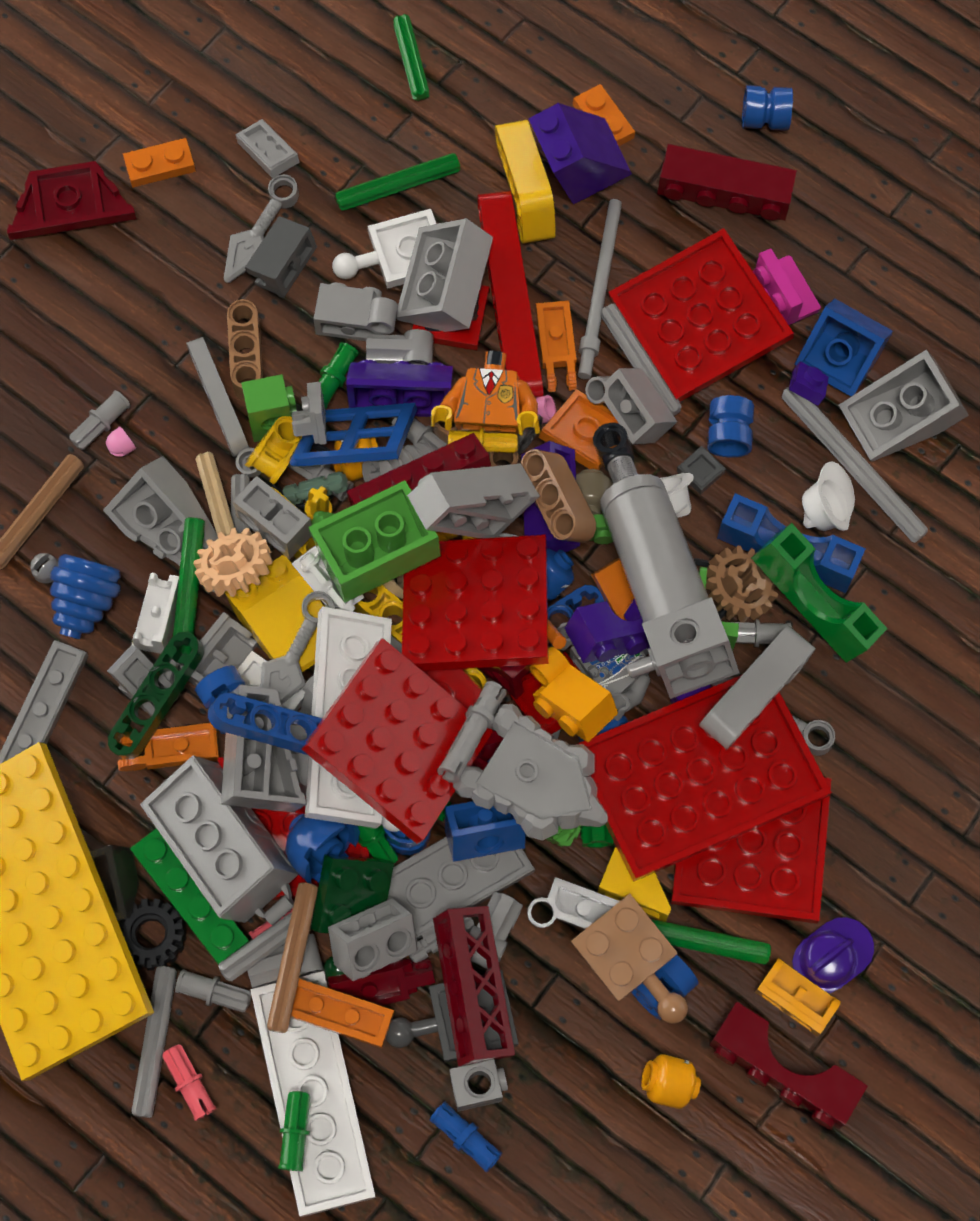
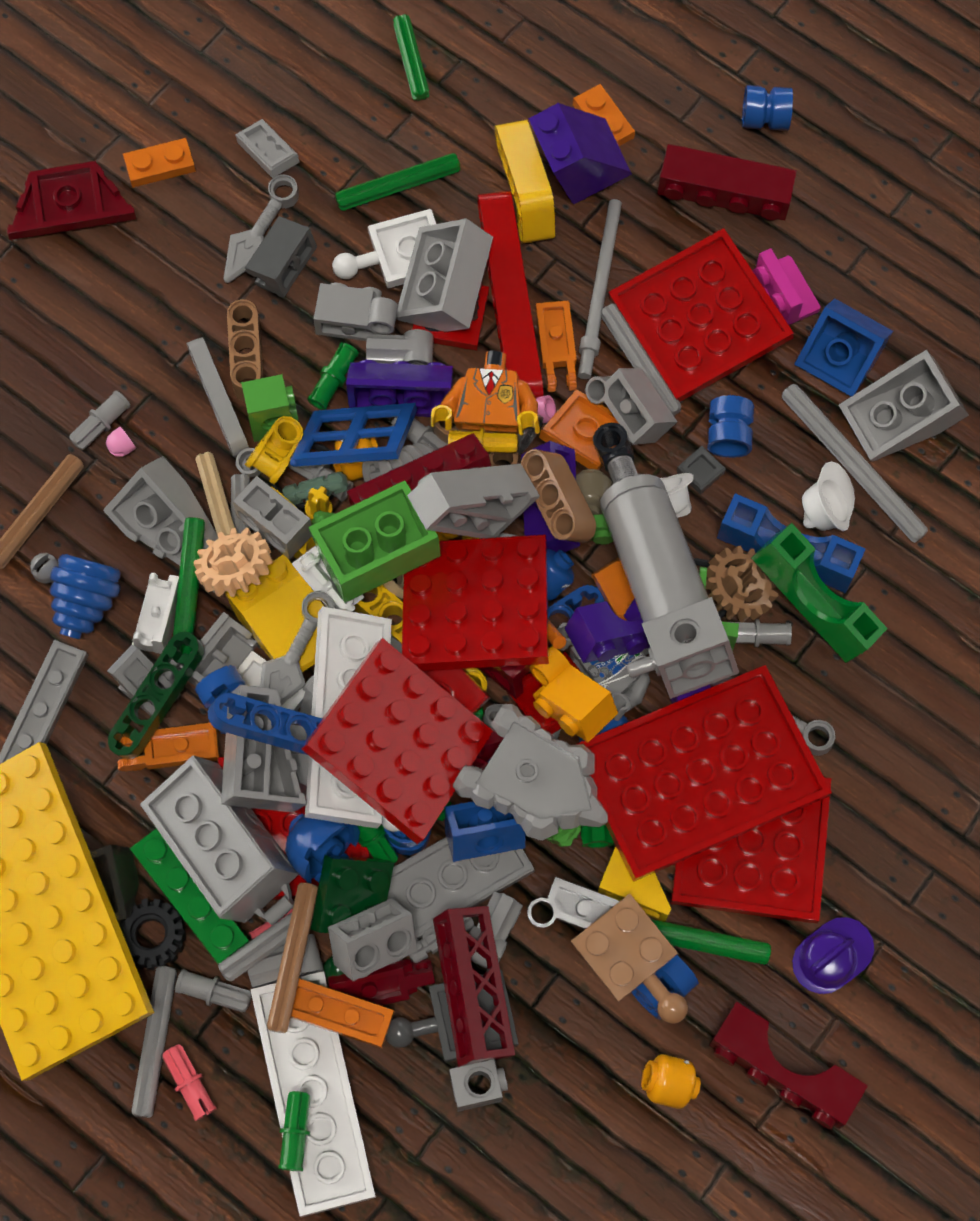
(313, 417): light grey plate -> none
(465, 1136): blue pin -> none
(478, 720): light grey pin -> none
(757, 687): light grey beam -> none
(798, 997): light orange hinge -> none
(809, 383): dark purple plate -> none

